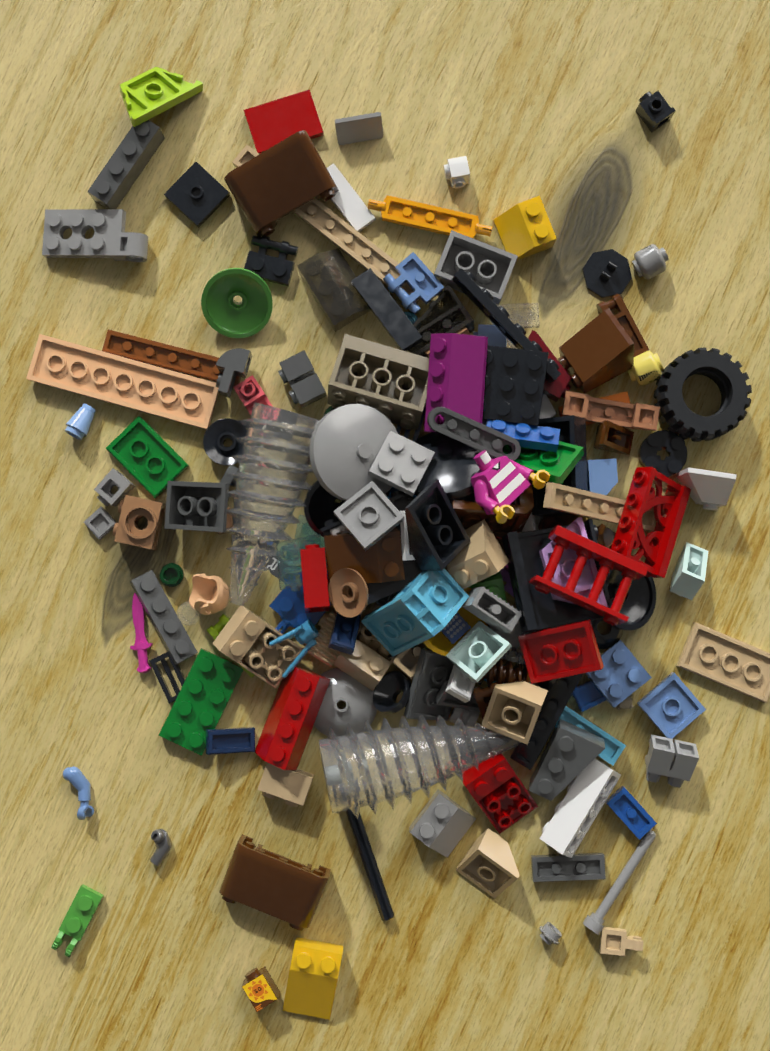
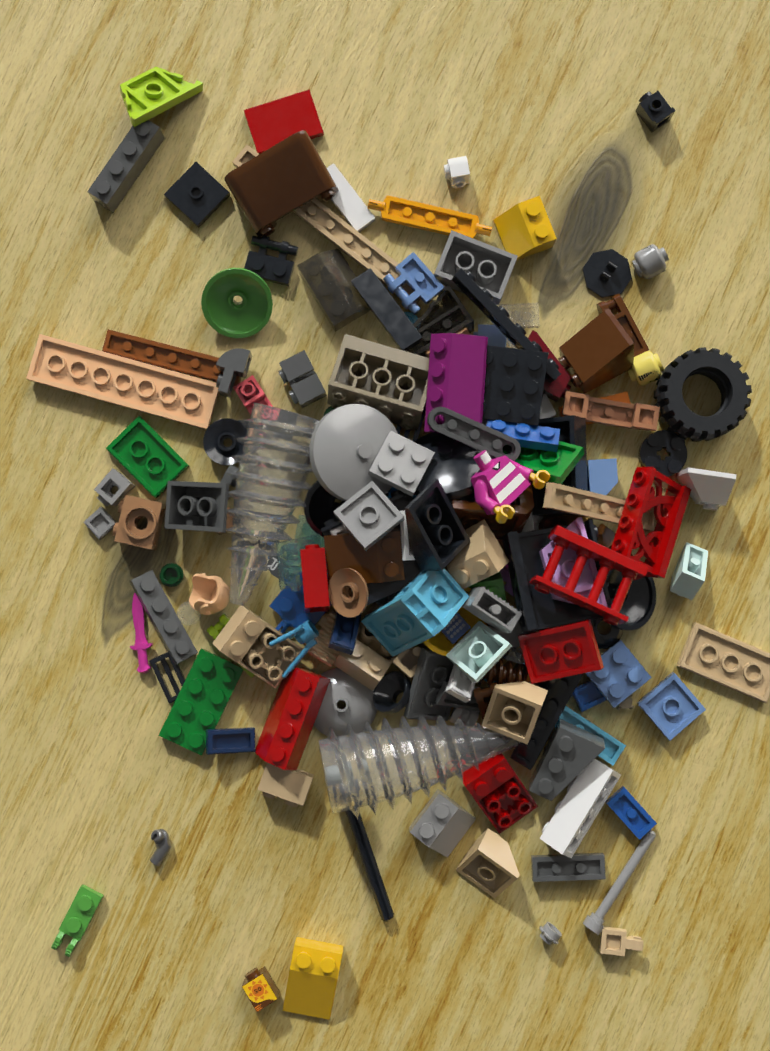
(80, 422): light blue cone -> none
(83, 787): medium blue arm -> none
(108, 238): light grey hinge -> none
(273, 884): reddish brown windscreen -> none
(359, 128): light grey slope -> none
(613, 438): reddish brown slope -> none
(671, 760): light grey hips -> none

